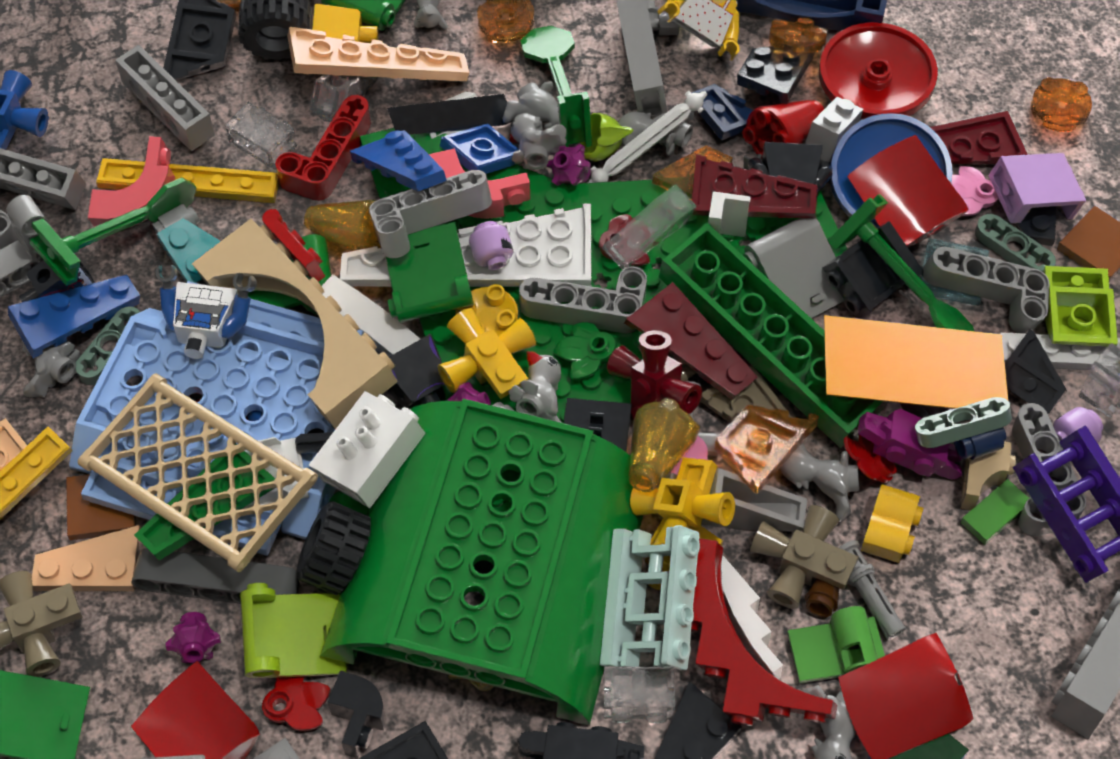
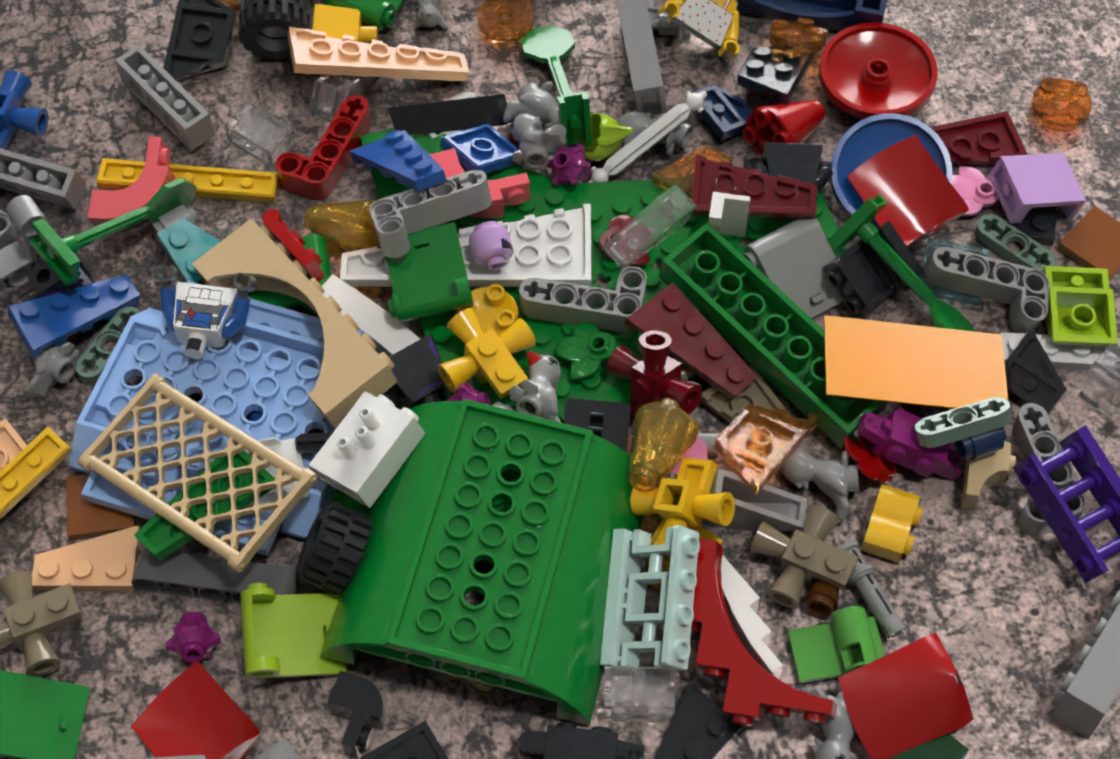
(301, 703): red plate -> none
(832, 125): light grey brick -> none
(995, 512): bright green tile -> none
(1076, 419): lavender head -> none

